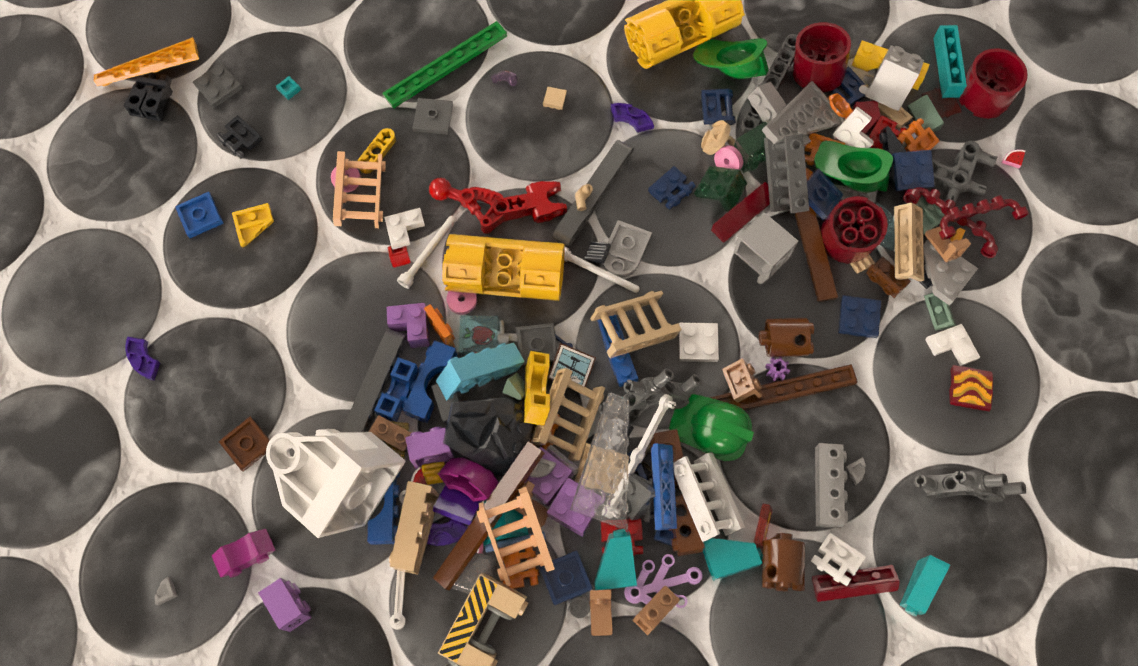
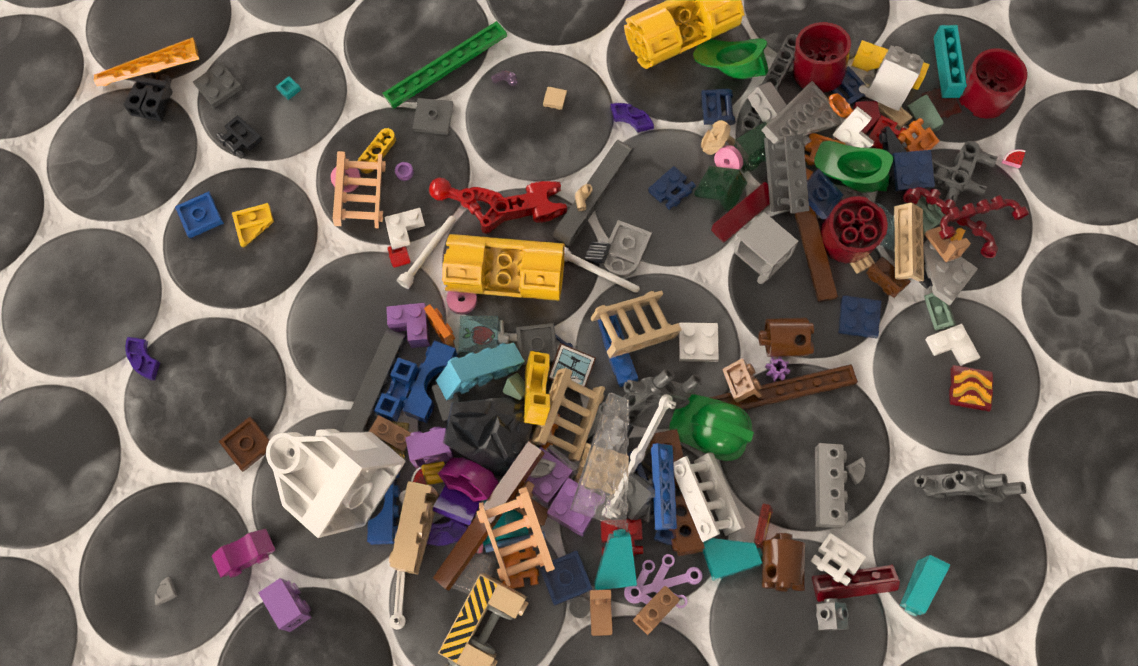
(404, 171): none -> medium lavender tile
(832, 615): none -> flat silver brick

